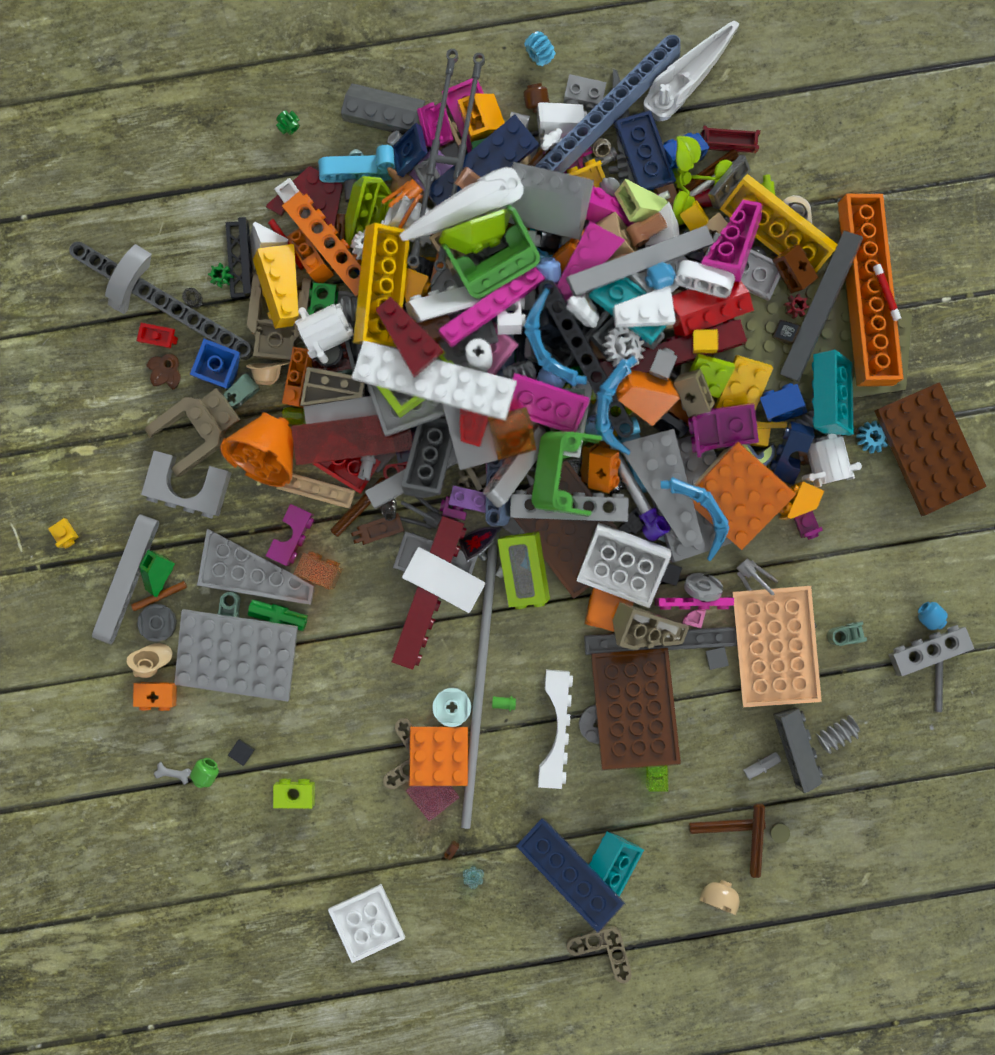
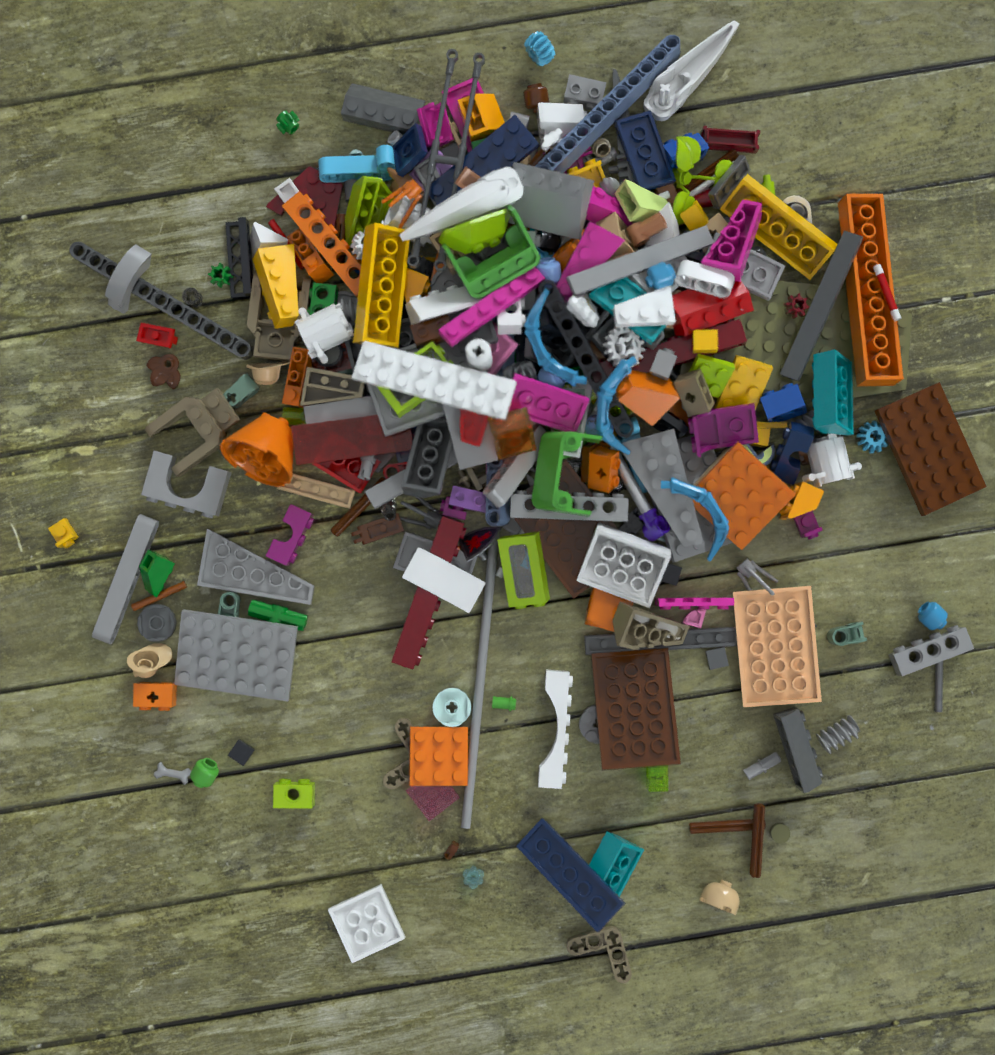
(216, 364): blue slope -> none
(318, 570): clear orange brick -> none
(409, 338): dark red wing -> none
(703, 587): light grey tile -> none
(786, 332): slope -> none
(795, 268): reddish brown brick -> none

